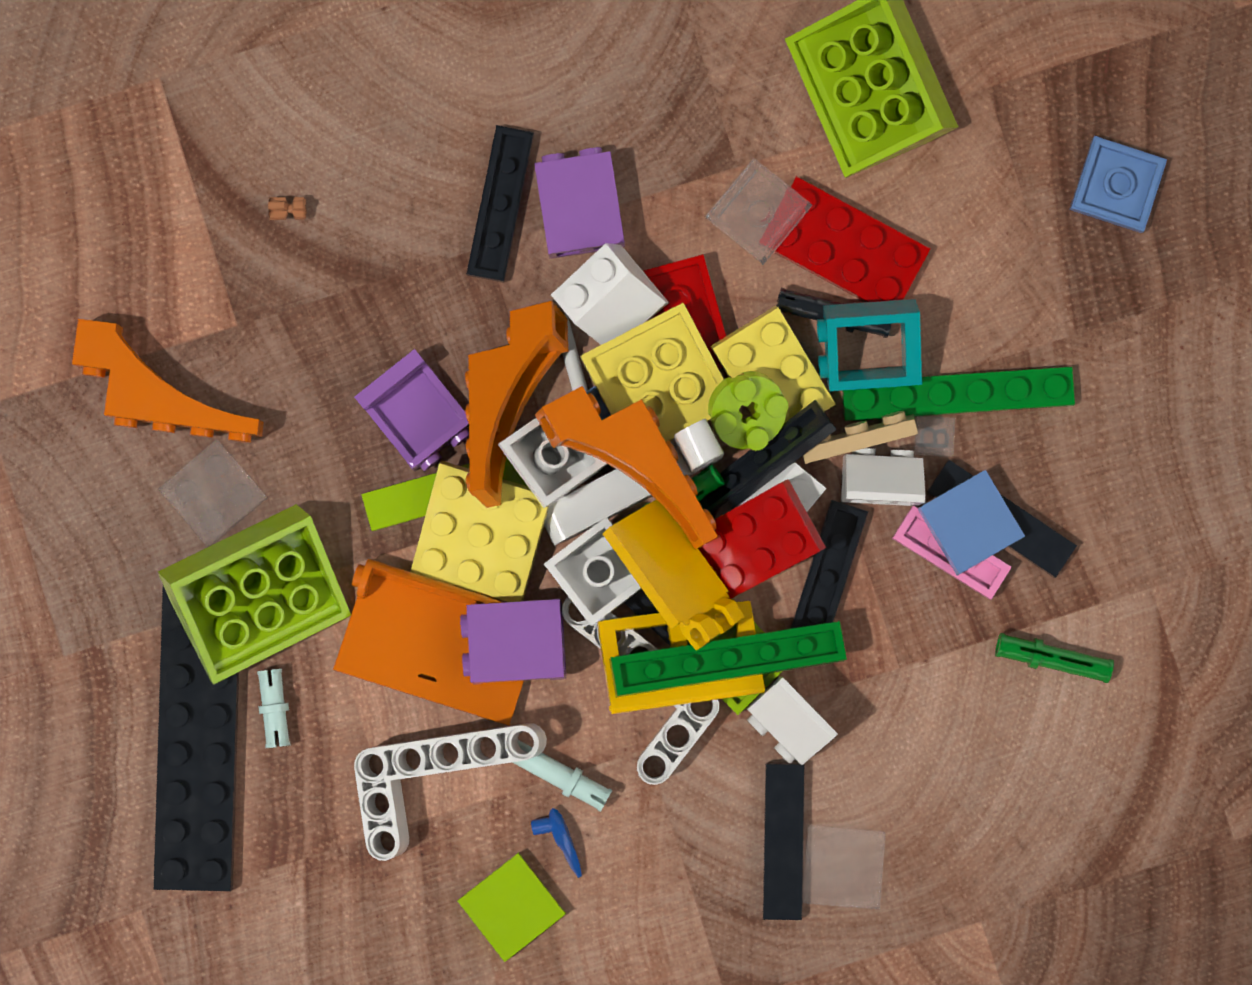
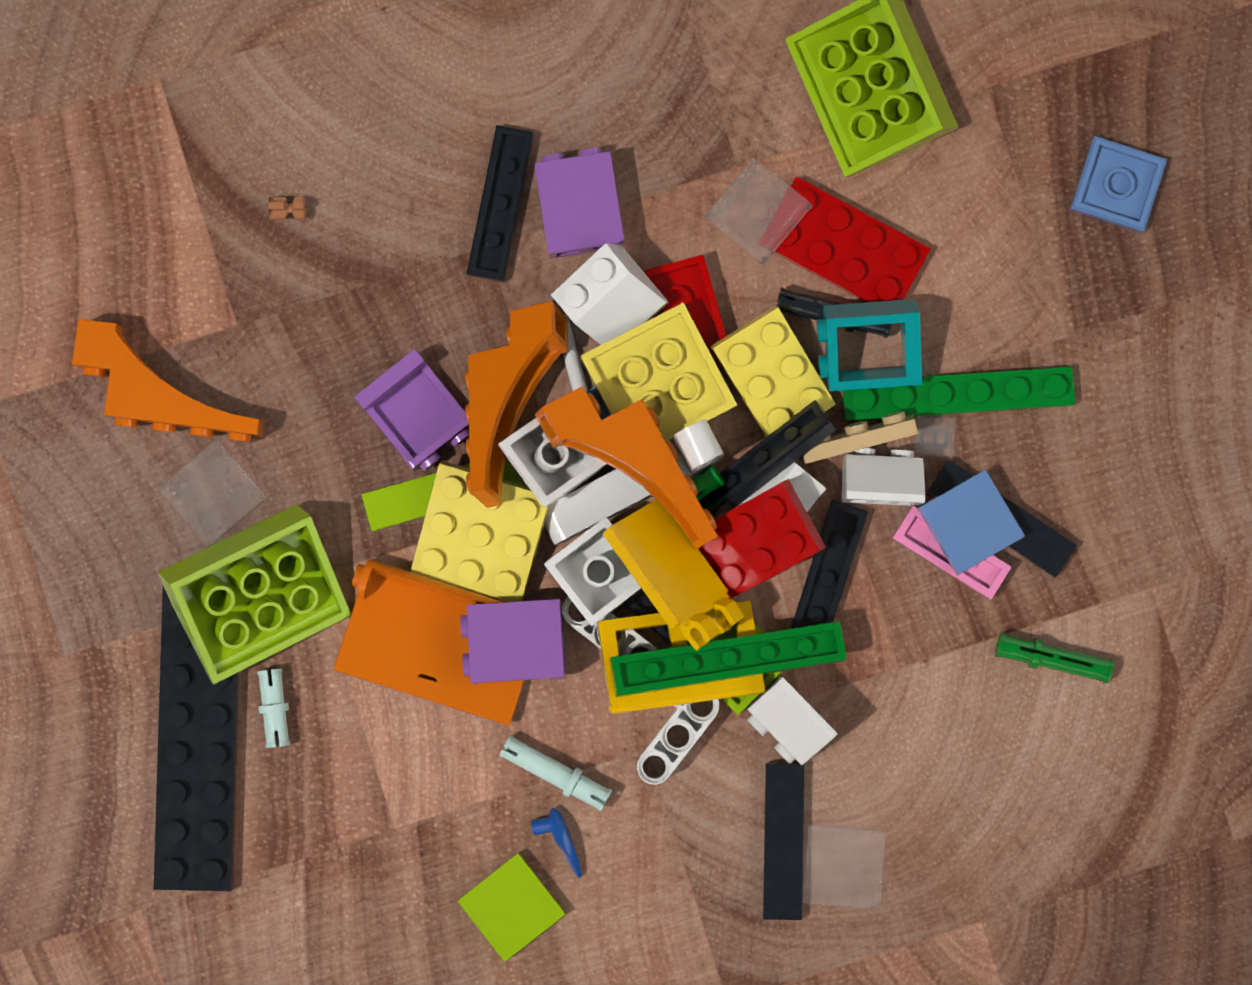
(432, 762): white beam -> none
(742, 390): lime plate -> none

